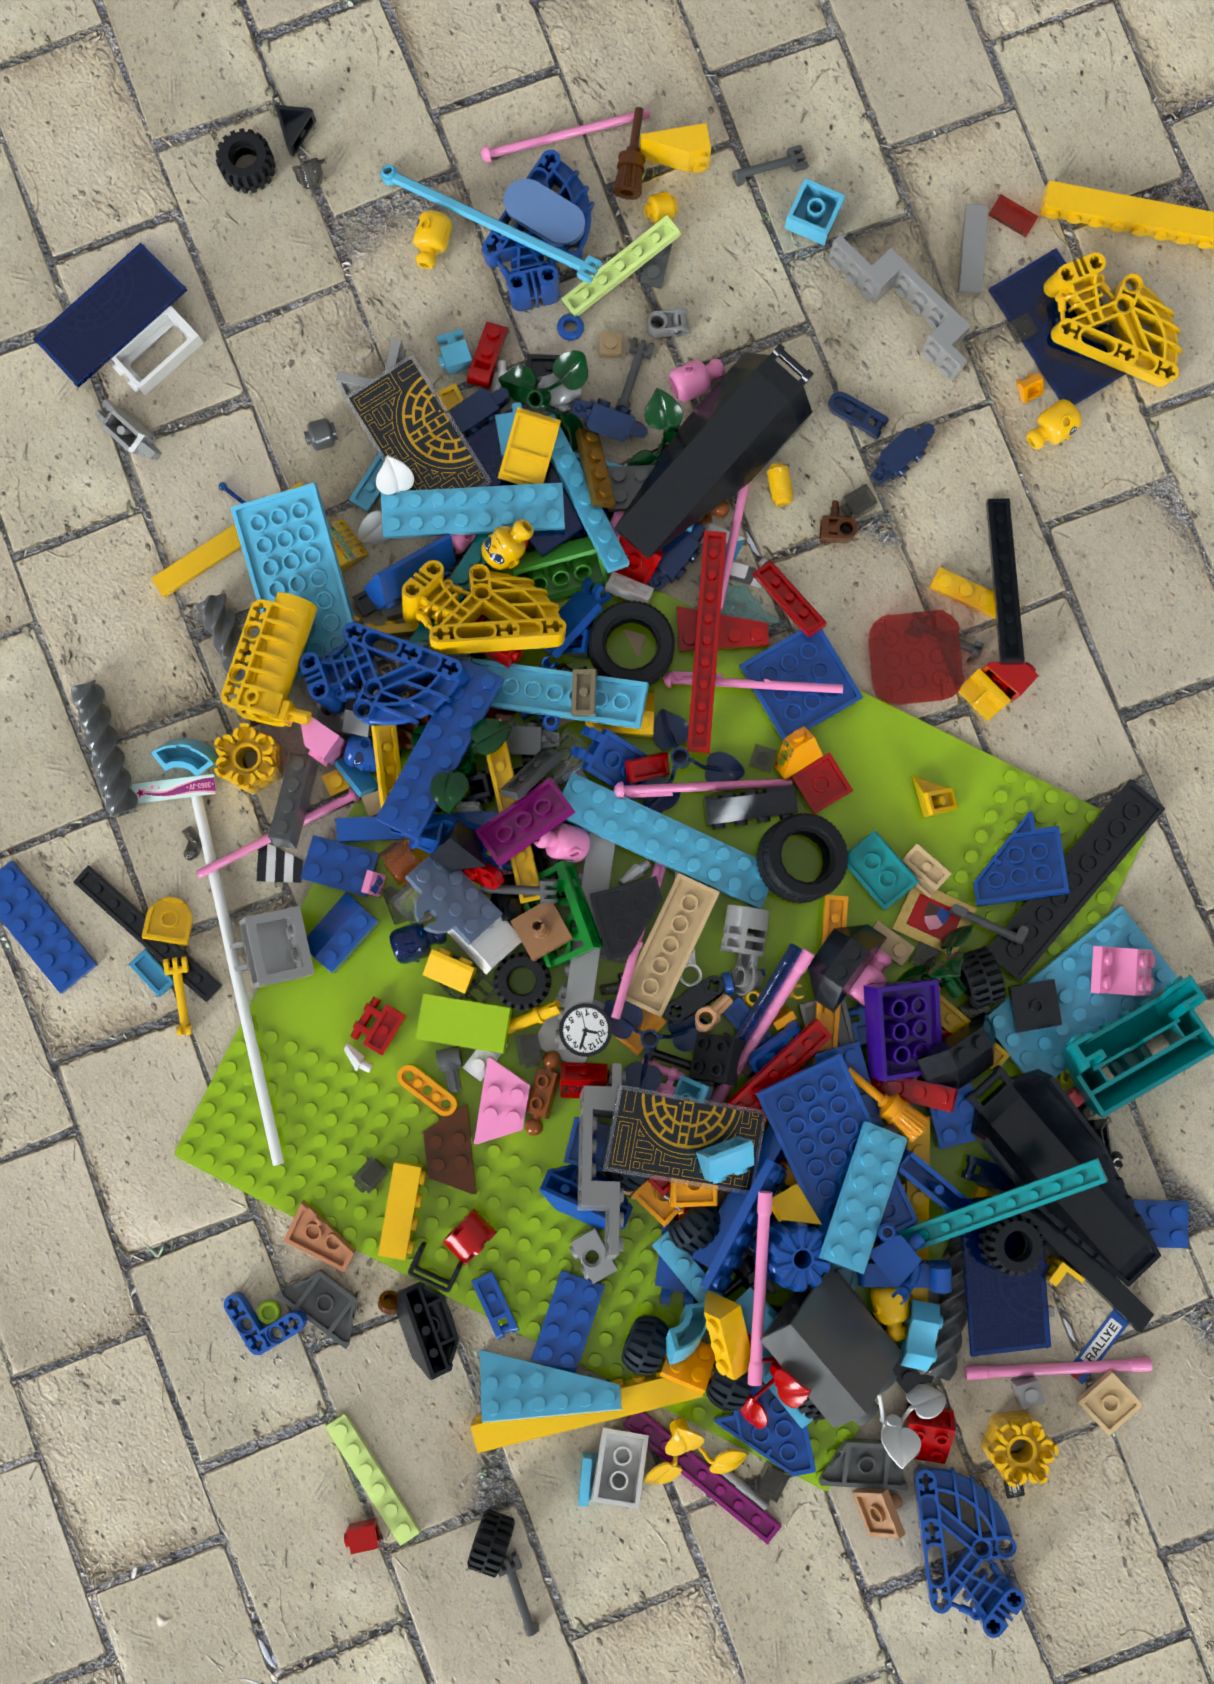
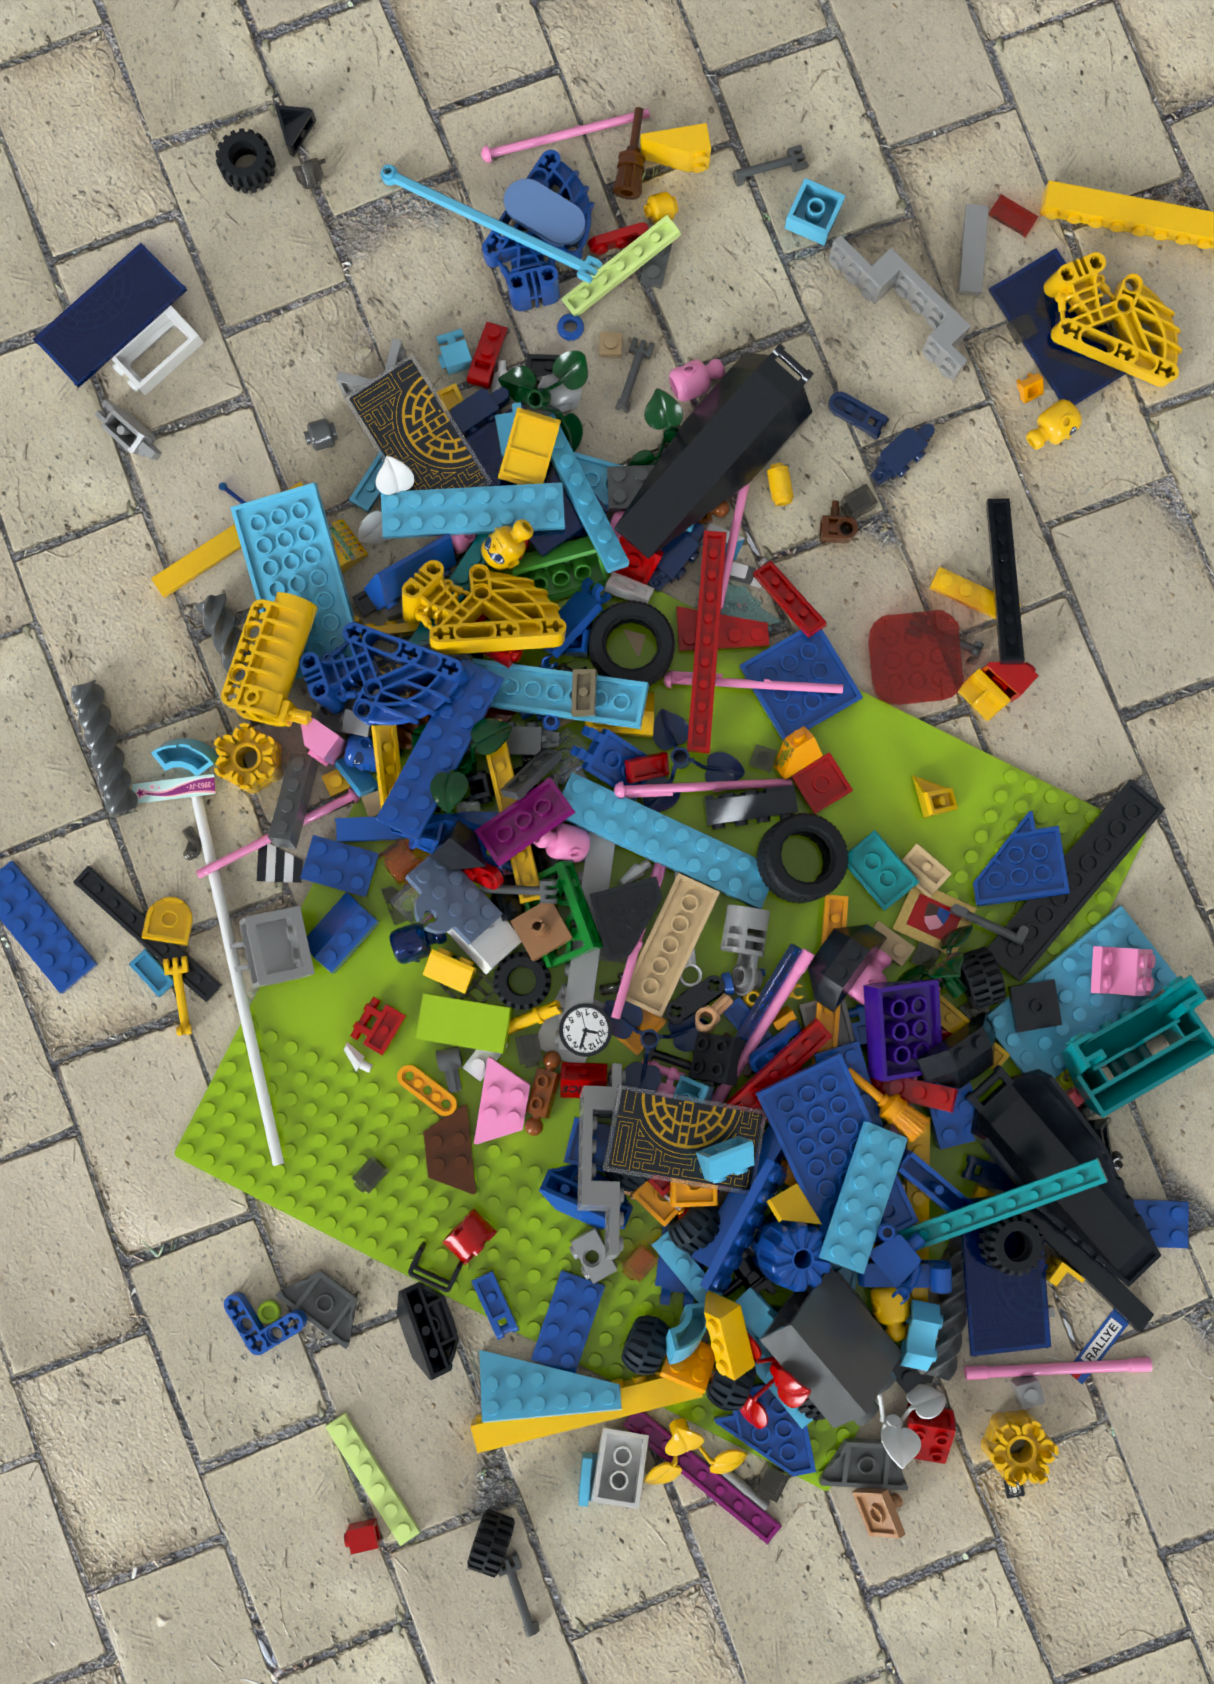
(318, 1238): nougat wing -> none
(373, 883): bright pink tile -> none
(388, 1302): reddish brown tile -> none
(401, 1210): yellow brick -> none
(431, 237): yellow piece -> none
(595, 468): pearl gold plate -> none
(608, 420): dark blue hinge -> none
(617, 238): none -> red plate
(639, 1263): none -> clear orange brick
(672, 322): light grey piece -> none
(764, 1210): bright pink piece -> none
(992, 1596): blue beam -> none
(1109, 1402): tan plate -> none

